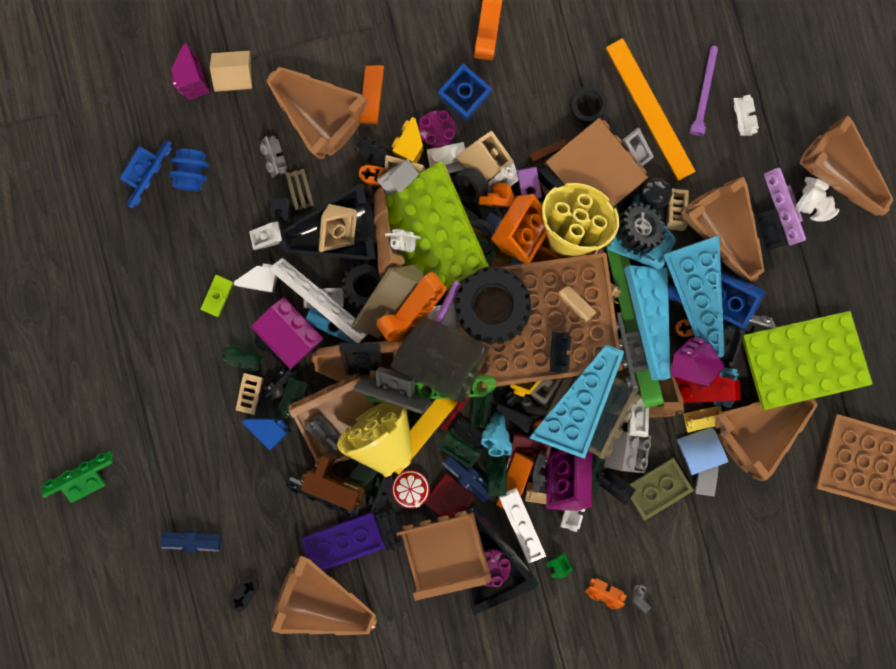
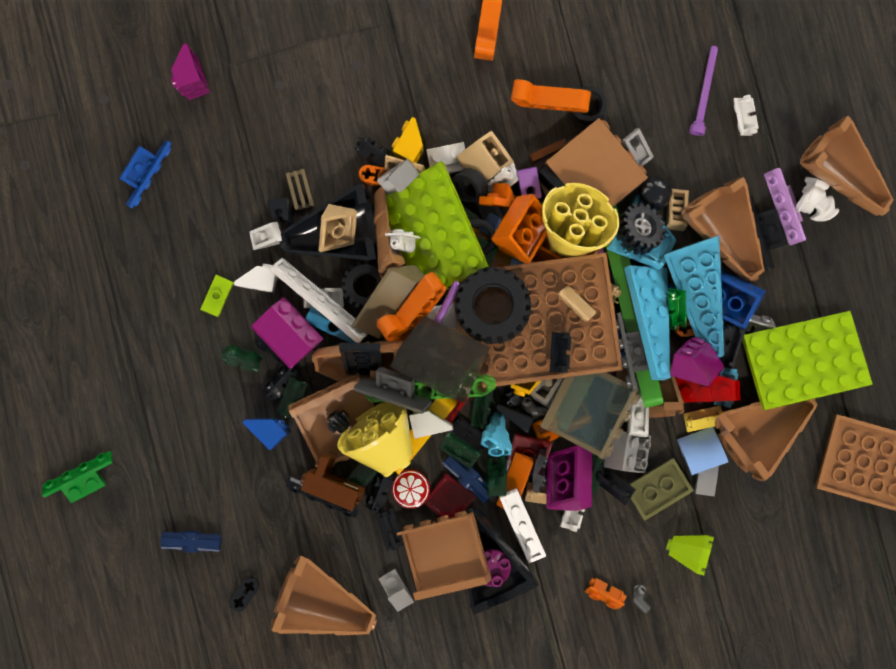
(188, 170): blue piece -> none
(231, 71): tan slope -> none
(242, 392): tan slope -> none
(270, 149): light grey hinge -> none
(318, 110): medium nougat cone -> none
(323, 433): dark grey hinge -> none
(338, 421): none -> black gear
(343, 542): dark purple tile -> none
(372, 92): orange slope -> none
(396, 590): none -> light grey slope
(428, 424): none -> white slope
(437, 128): magenta dish -> none
(464, 92): blue brick -> none
(551, 98): none -> orange beam
(561, 566): green tile -> none
(577, 413): medium azure wing -> none
(650, 109): light orange tile -> none
(677, 308): none -> green hinge
(691, 551): none -> lime cone

